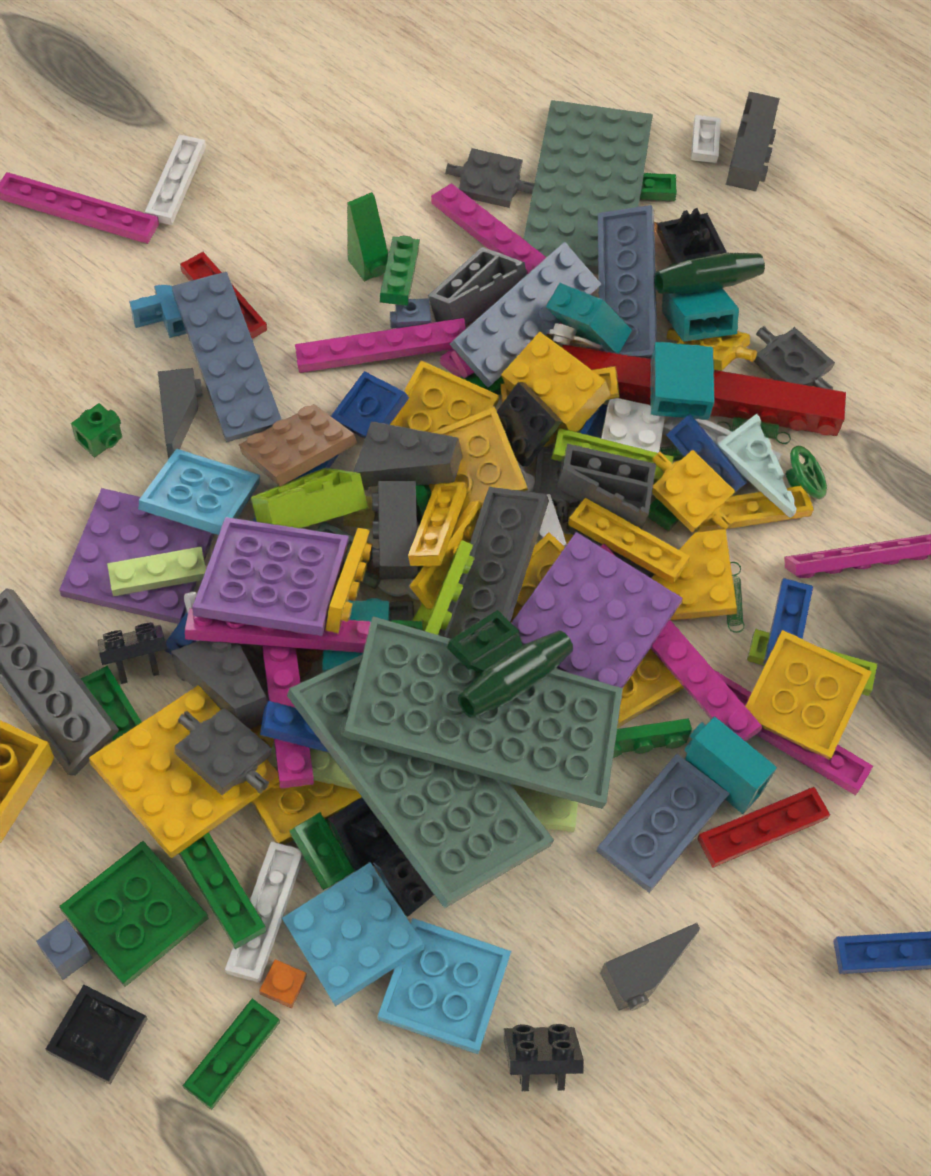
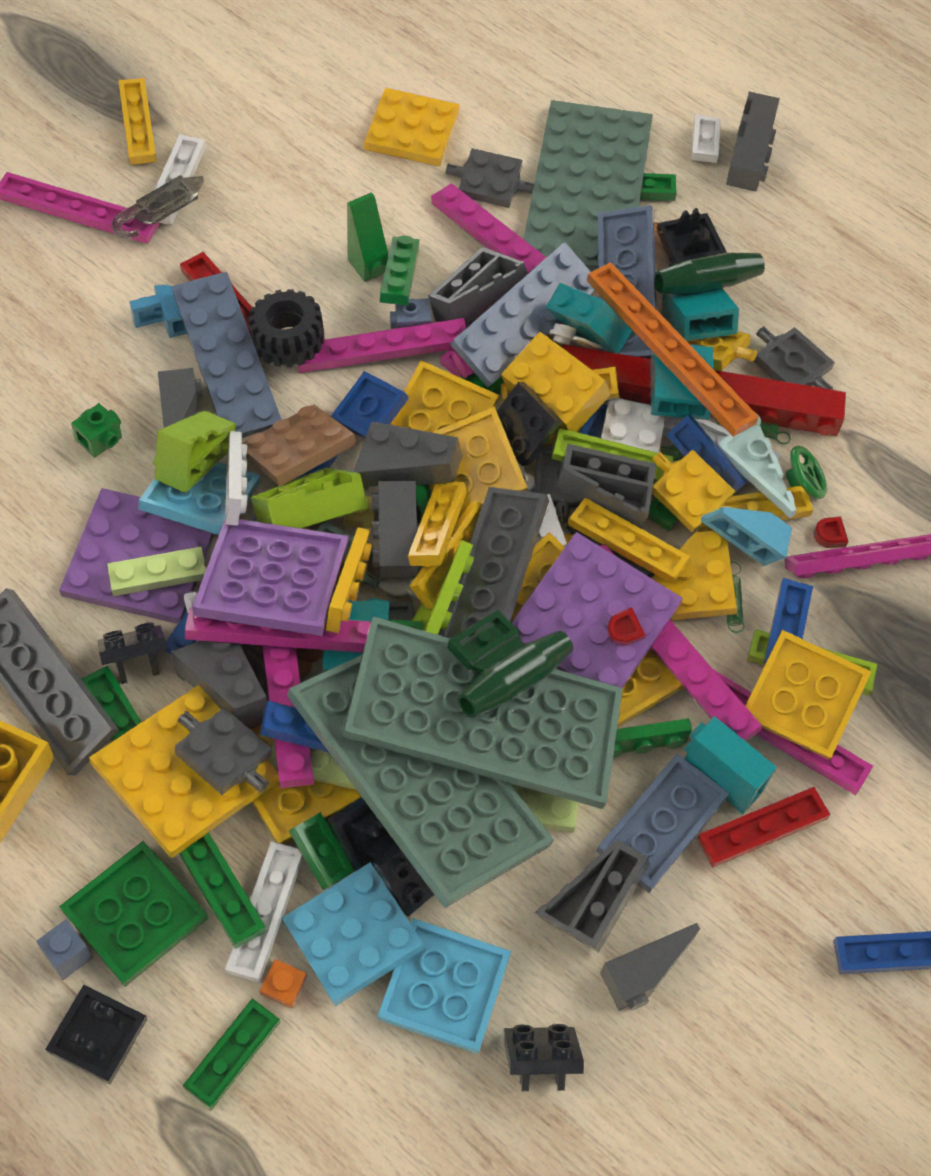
(137, 121): none -> yellow plate
(159, 204): none -> clear smoke plate
(190, 449): none -> lime wedge
(235, 478): none -> white plate
(283, 311): none -> black tyre
(412, 127): none -> yellow plate
(597, 896): none -> dark grey wedge
(625, 628): none -> red tile
(672, 349): none -> orange plate
(754, 532): none -> medium azure slope
(831, 533): none -> red tile

